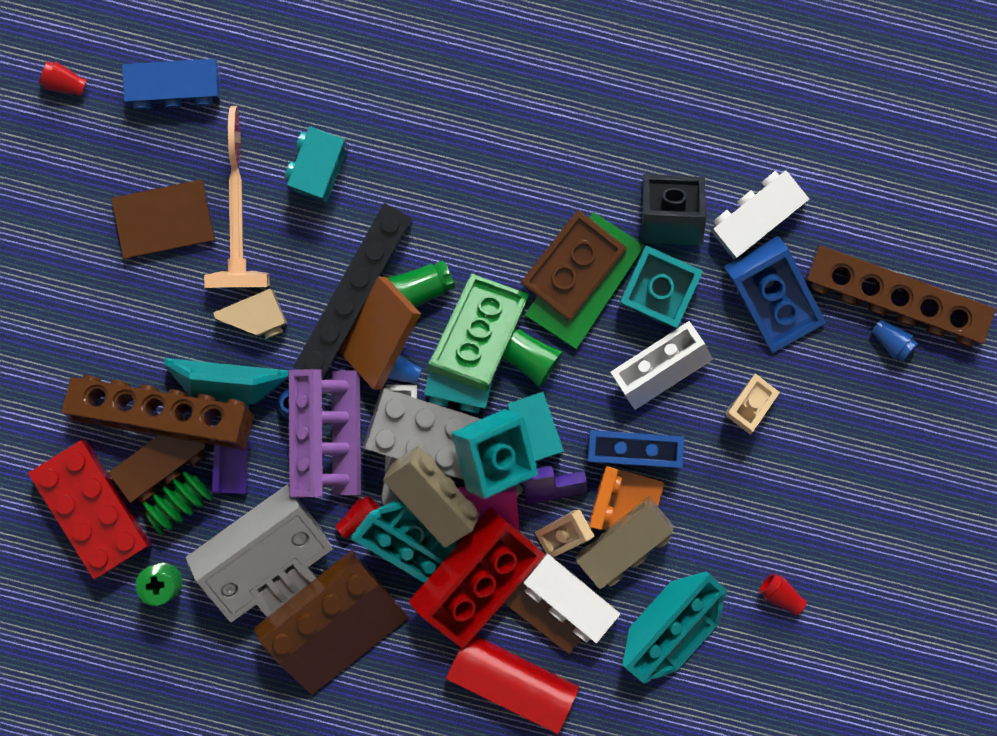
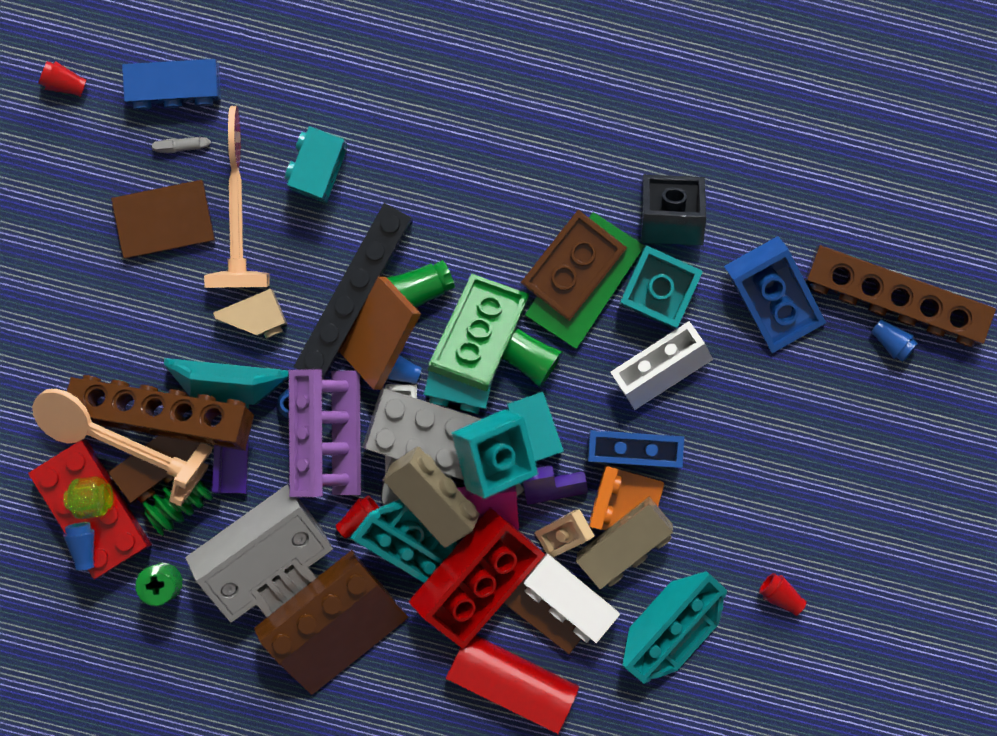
(68, 421): none -> light nougat piece
(80, 543): none -> blue cone
(88, 497): none -> clear neon green head
(174, 145): none -> light grey piece
(752, 403): tan slope -> none
(758, 213): white brick -> none

